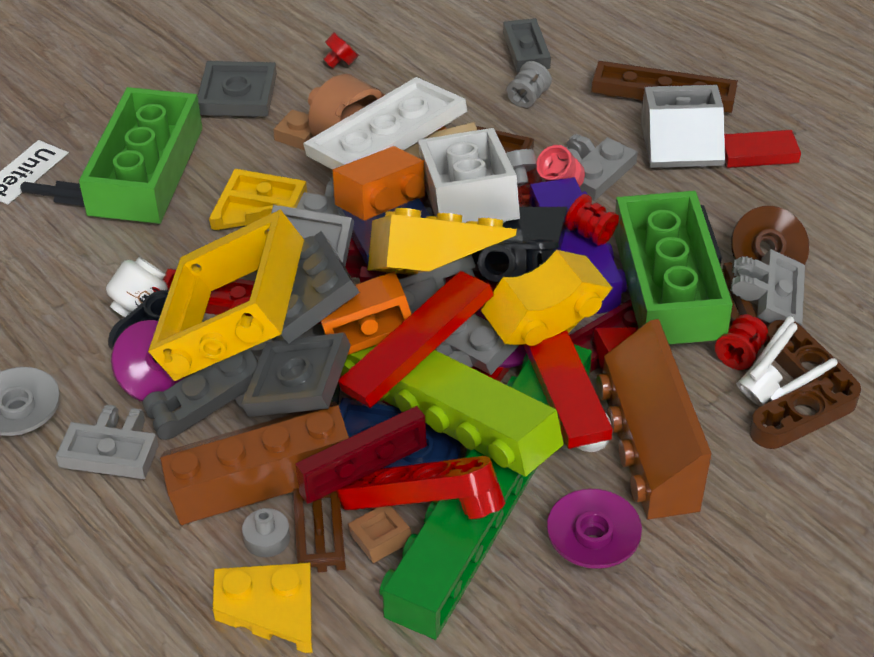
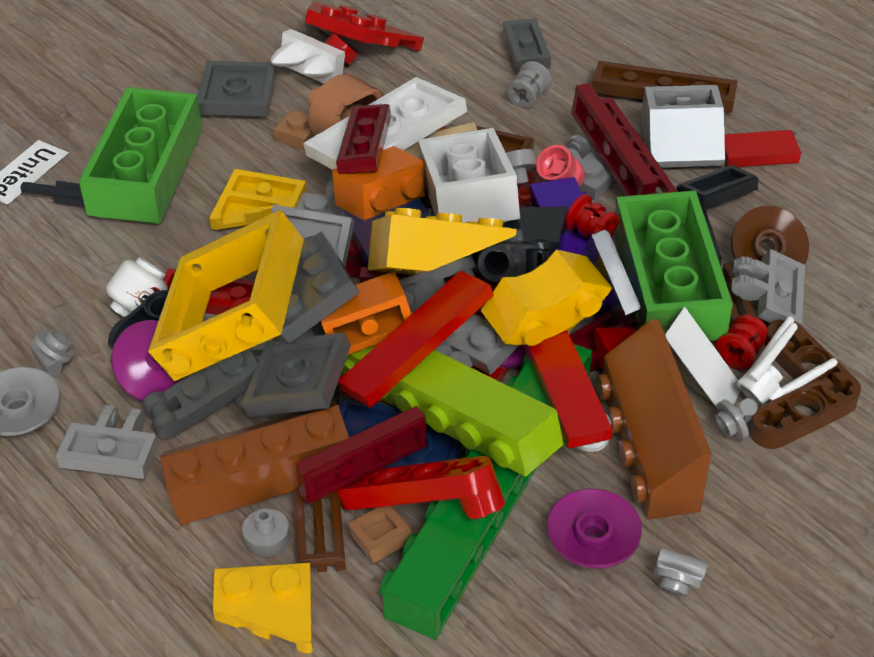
(52, 350): none -> light grey plate
(308, 56): none -> white tile
(364, 139): none -> dark red tile
(369, 29): none -> red wing
(604, 256): none -> tile
(618, 144): none -> dark red fence
(679, 571): none -> light grey plate
(702, 359): none -> white sticker
(720, 186): none -> black tile
(734, 420): none -> light grey plate

